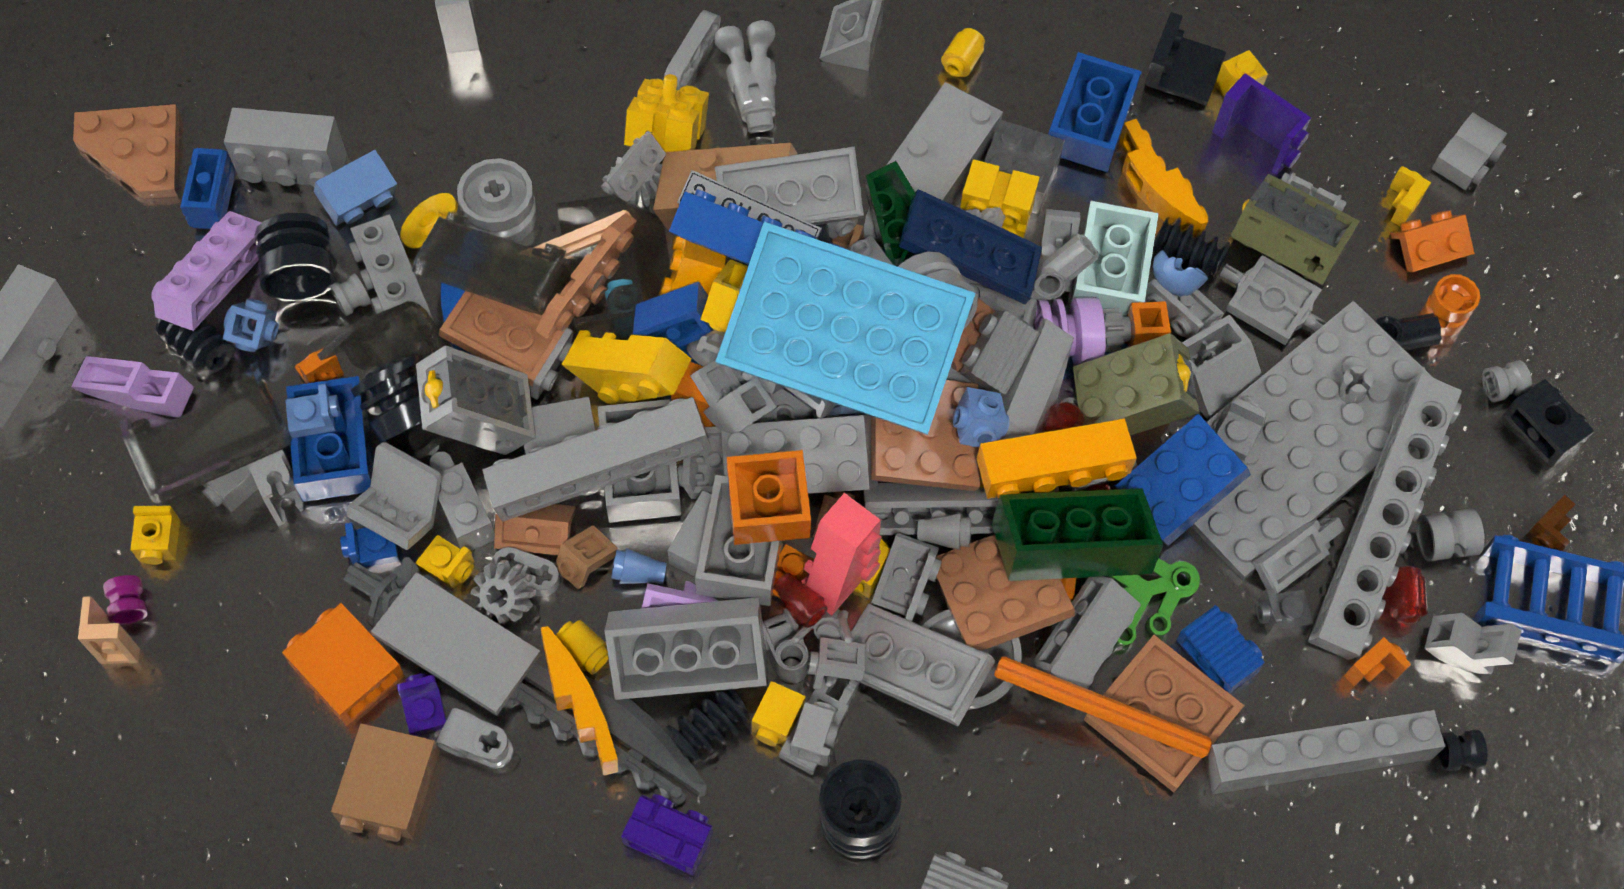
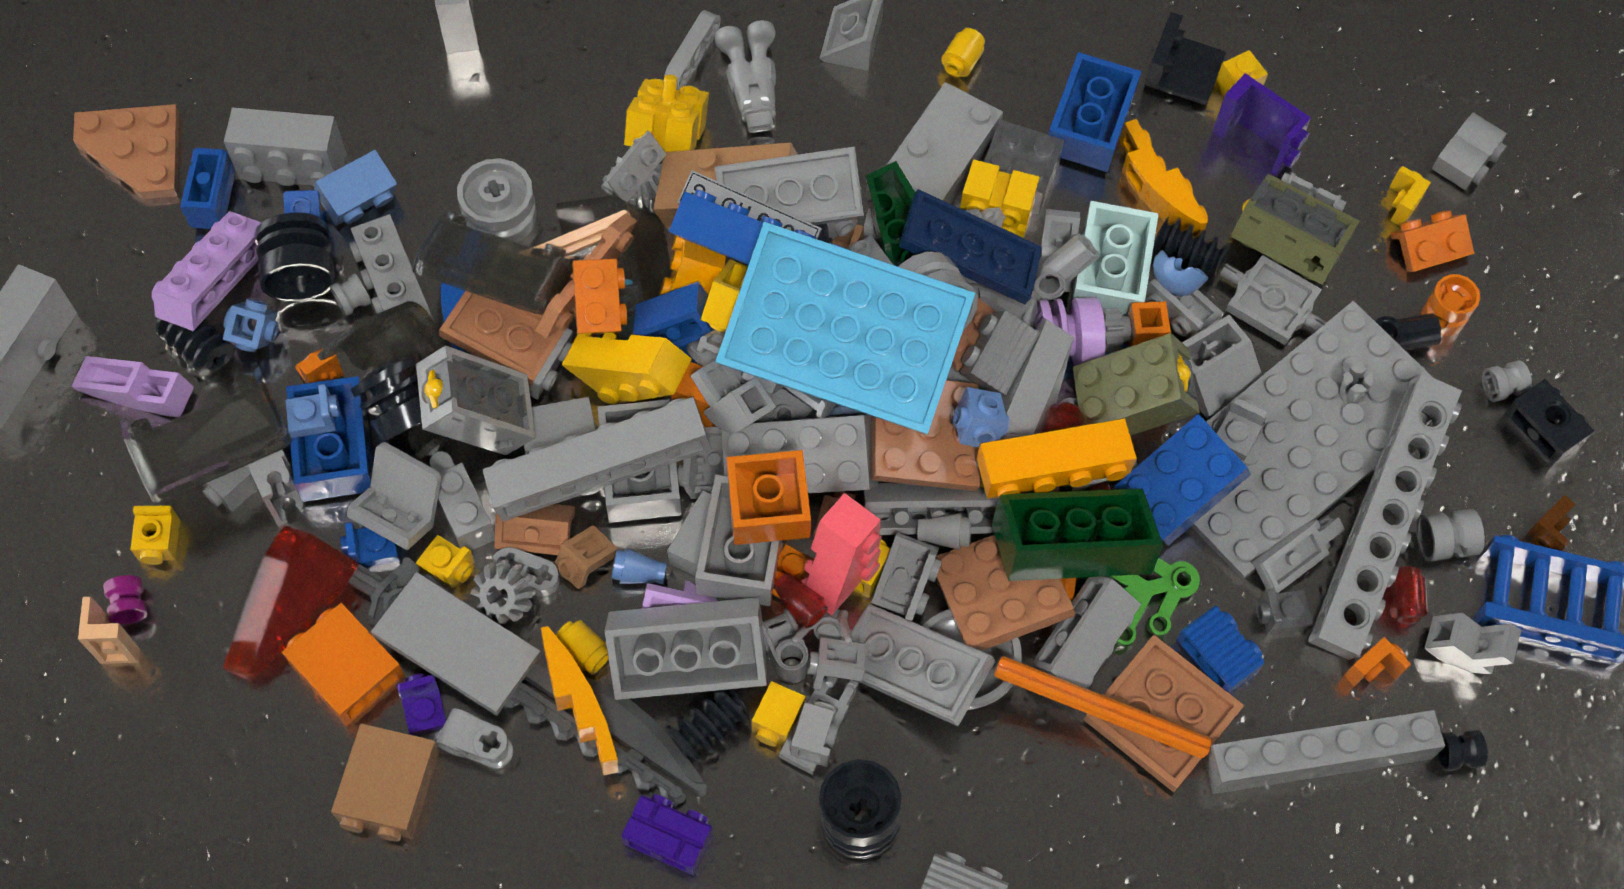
(289, 587): none -> clear red wedge
(304, 202): none -> blue bracket
(424, 216): yellow dish -> none
(598, 296): none -> orange bracket

